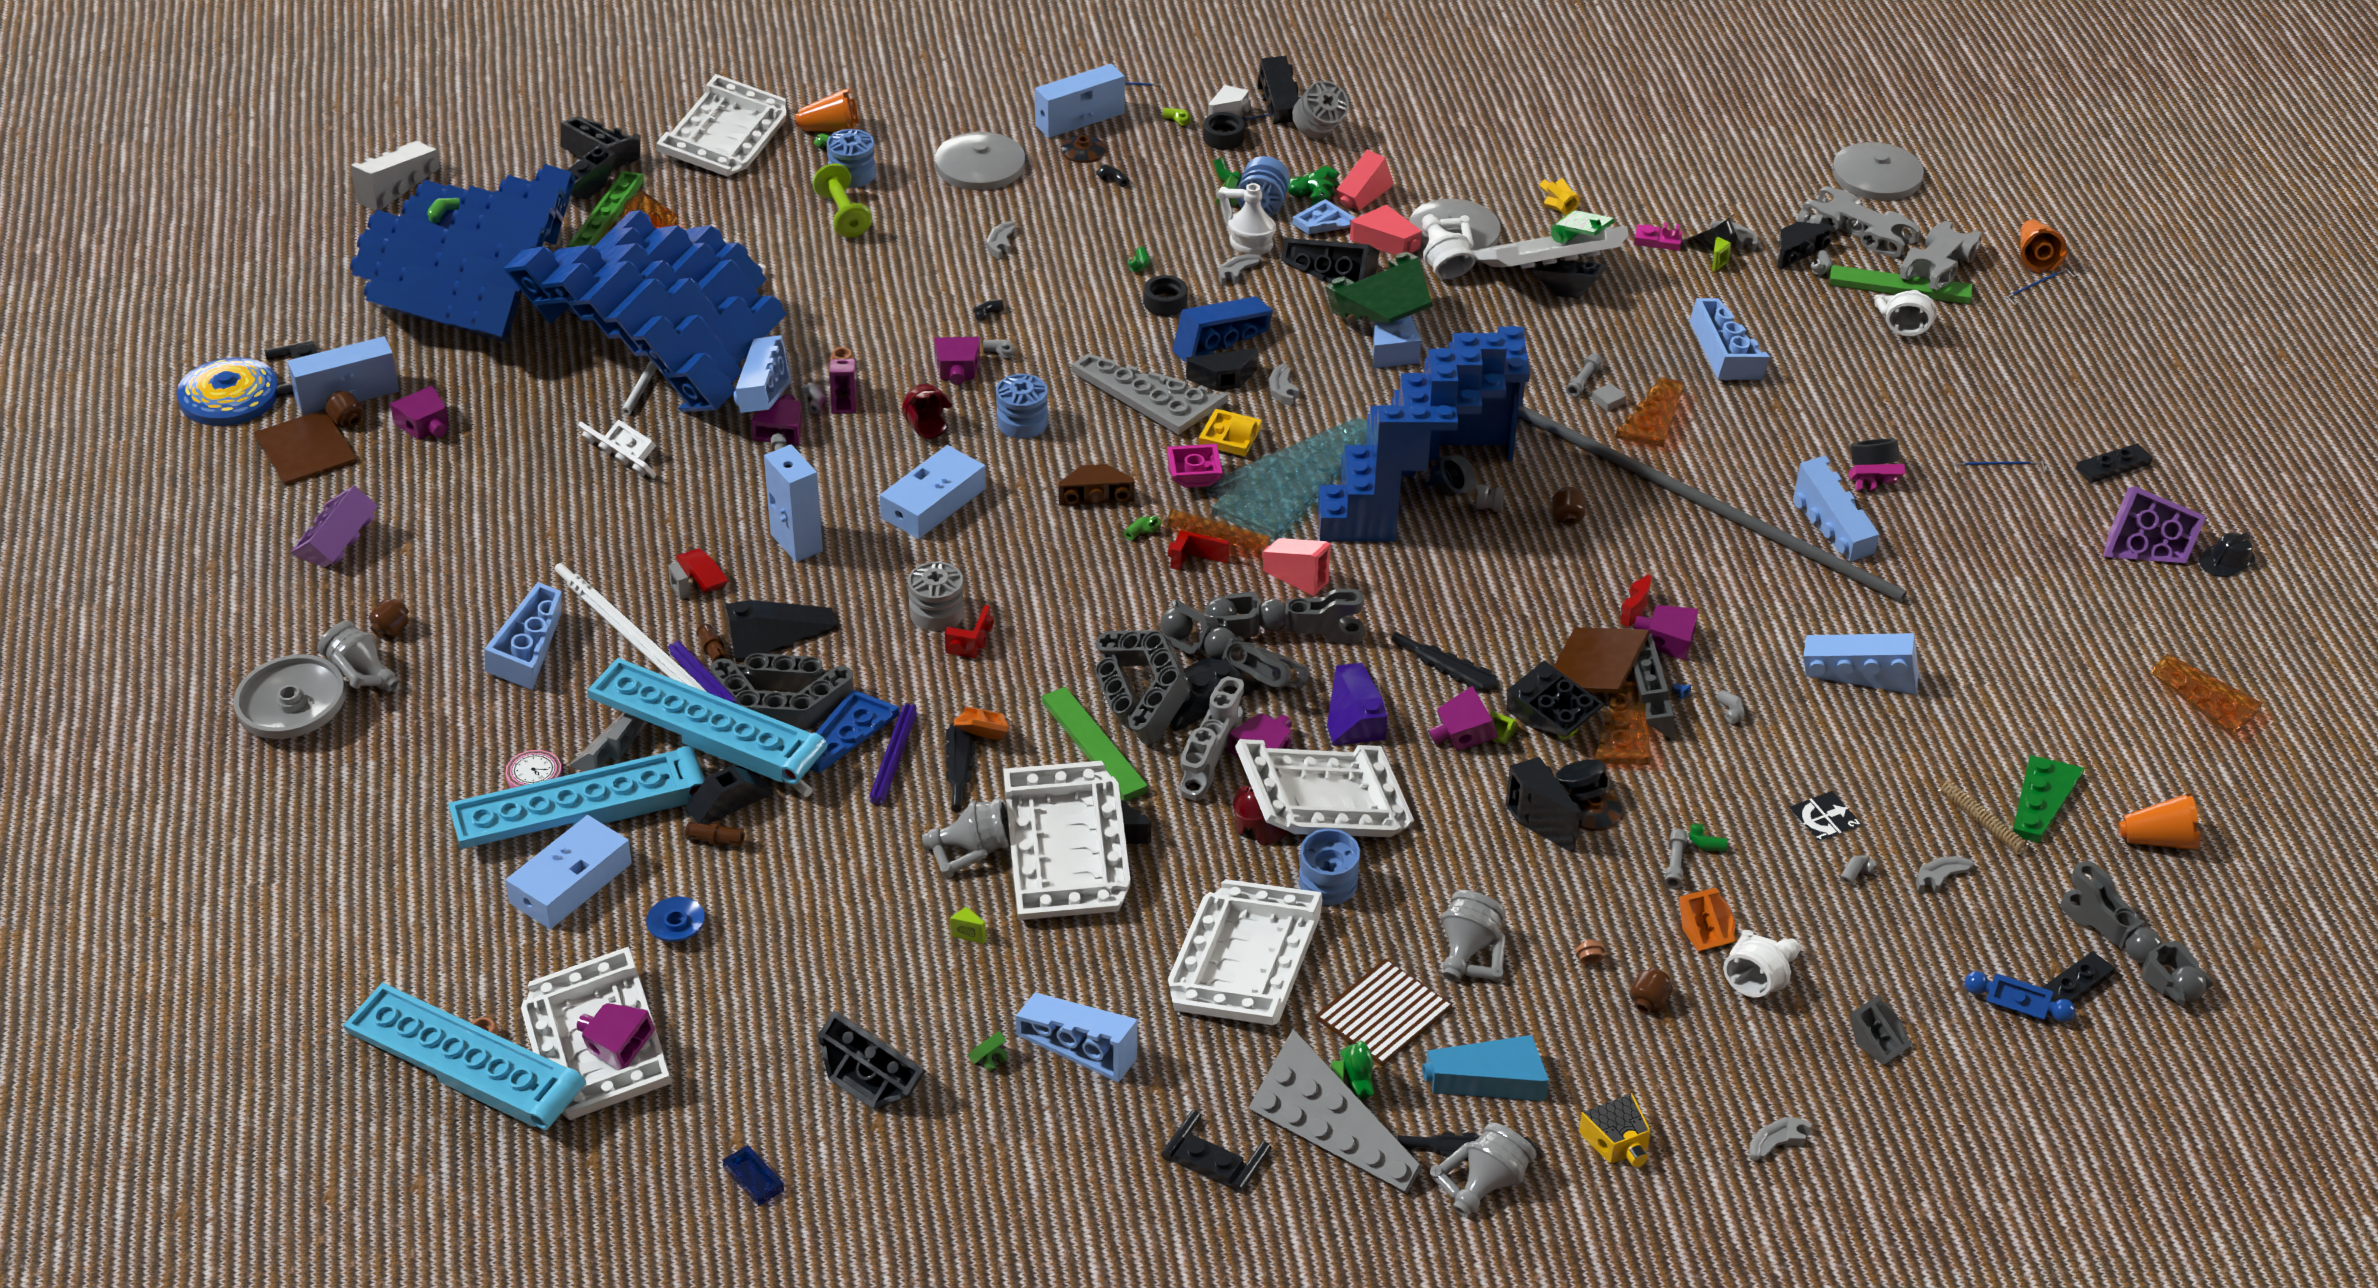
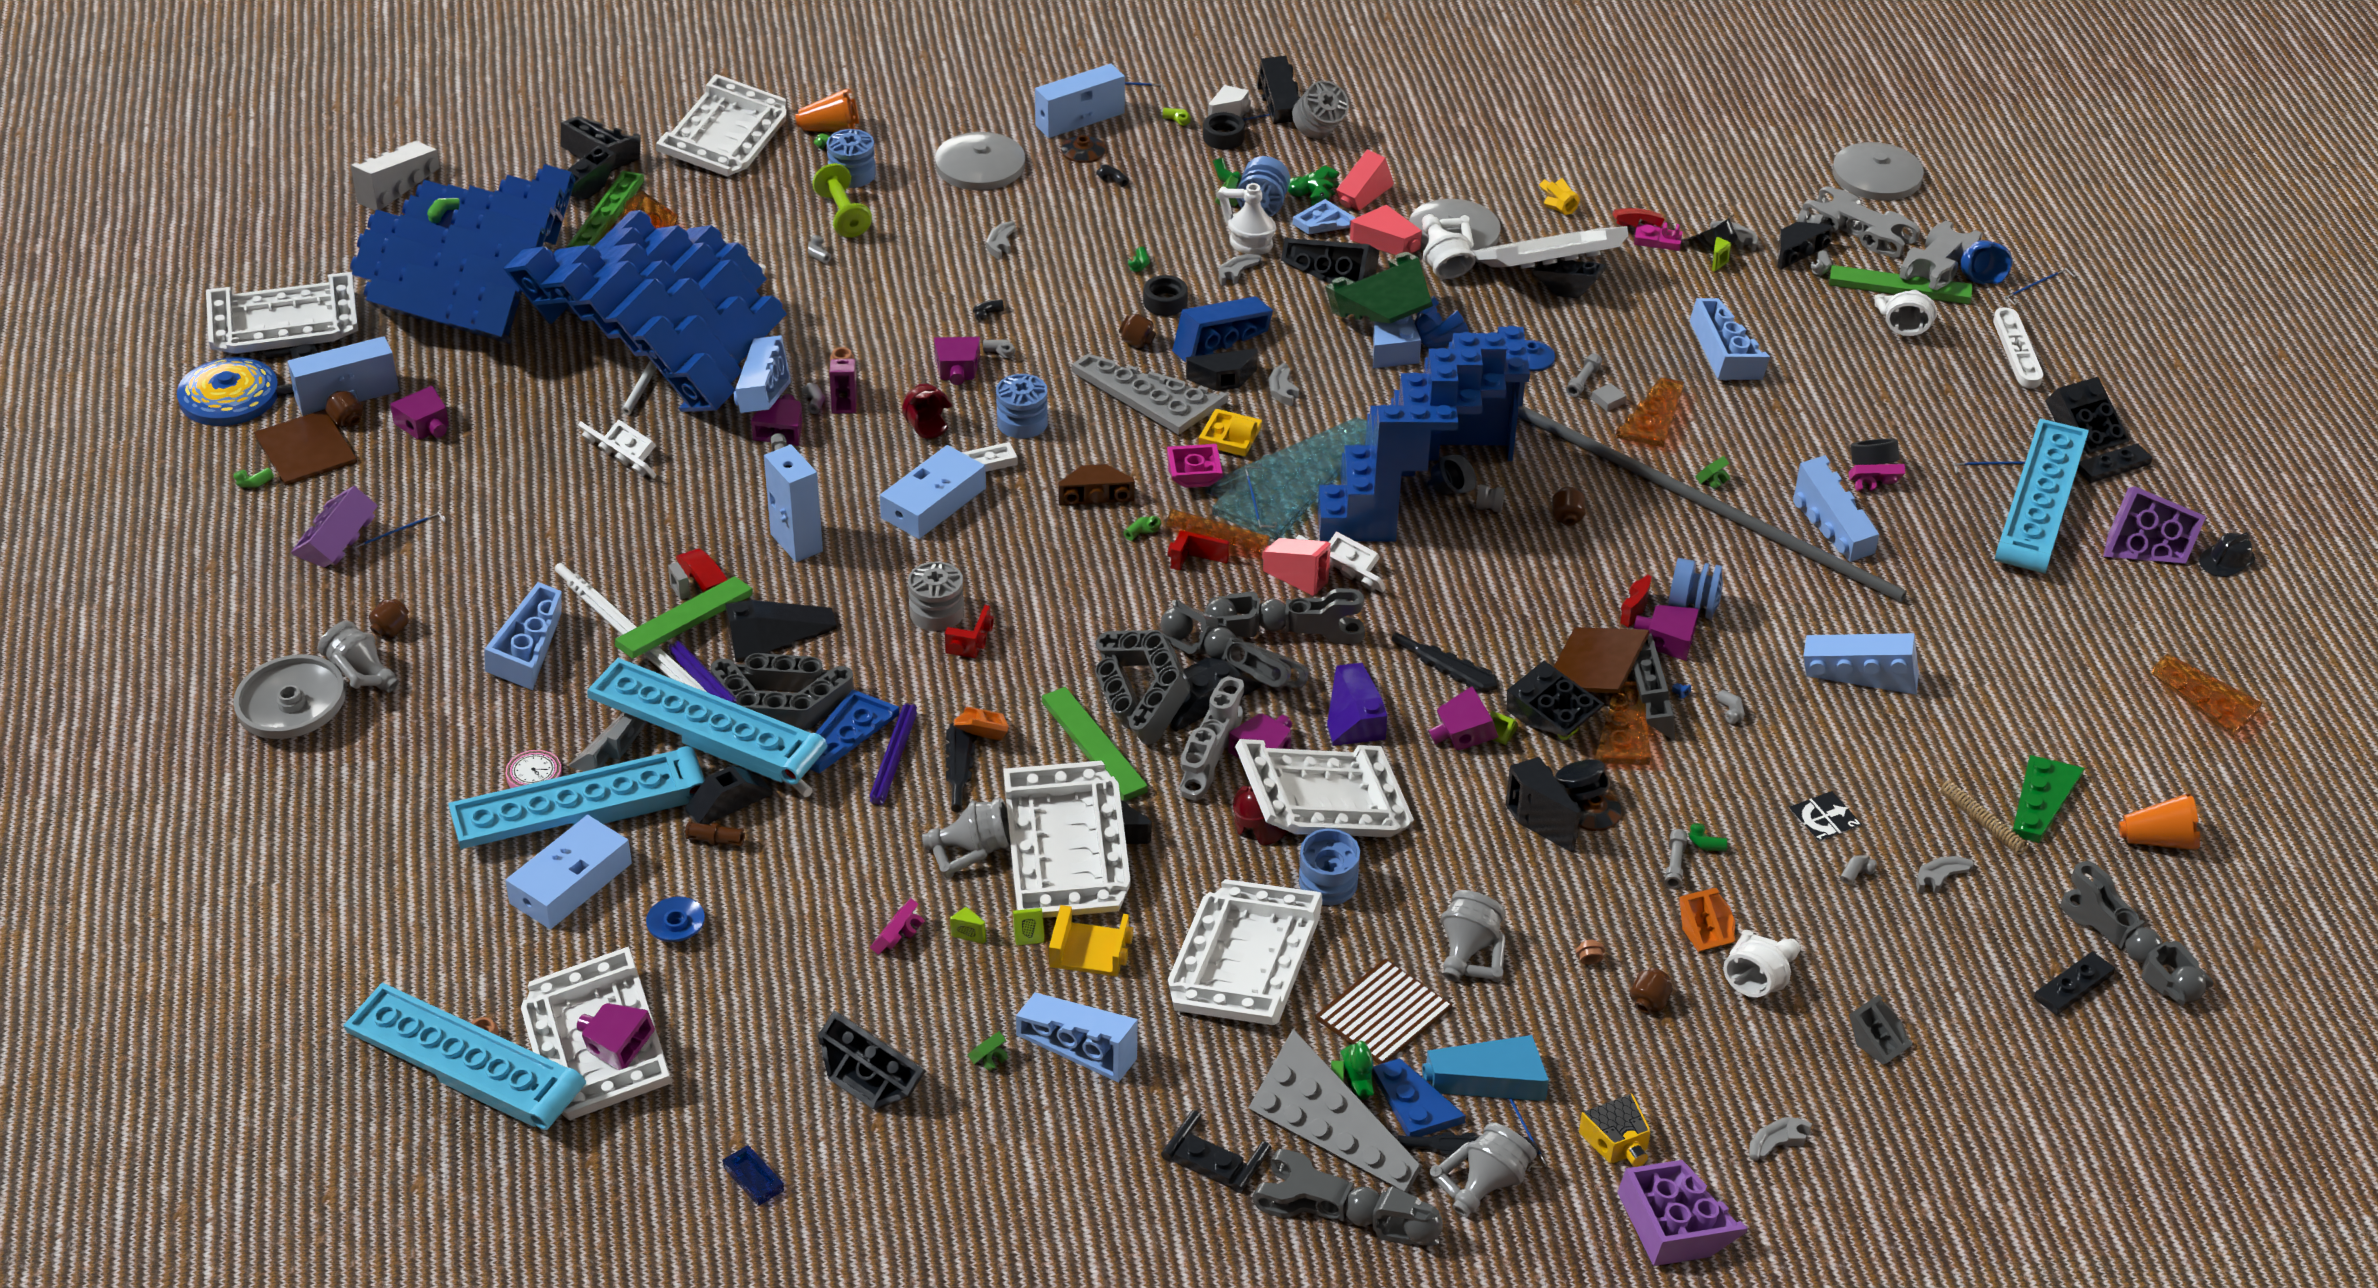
(253, 481): none -> bright green arm
(281, 315): none -> white slope
(357, 551): none -> blue piece
(682, 617): none -> bright green tile
(711, 644): reddish brown pin -> none
(816, 250): none -> light grey arm
(901, 921): none -> dark pink plate
(995, 456): none -> white plate
(1028, 926): none -> lime slope
(1089, 946): none -> yellow panel
(1137, 331): none -> reddish brown head
(1253, 498): none -> piece
(1354, 561): none -> white bracket
(1394, 1214): none -> dark grey piece
(1414, 1101): none -> blue wing
(1434, 331): none -> blue hair
(1527, 1131): none -> blue piece
(1539, 355): none -> blue dish
(1579, 222): green door -> none
(1632, 216): none -> red slope
(1676, 1213): none -> medium lavender wedge
(1696, 588): none -> medium blue wheel
(1713, 472): none -> bright green tile
(1986, 262): none -> blue piece
(2020, 996): blue plate -> none
(2024, 362): none -> white piece
(2041, 246): orange cone -> none
(2041, 496): none -> medium azure hinge
(2089, 408): none -> black slope

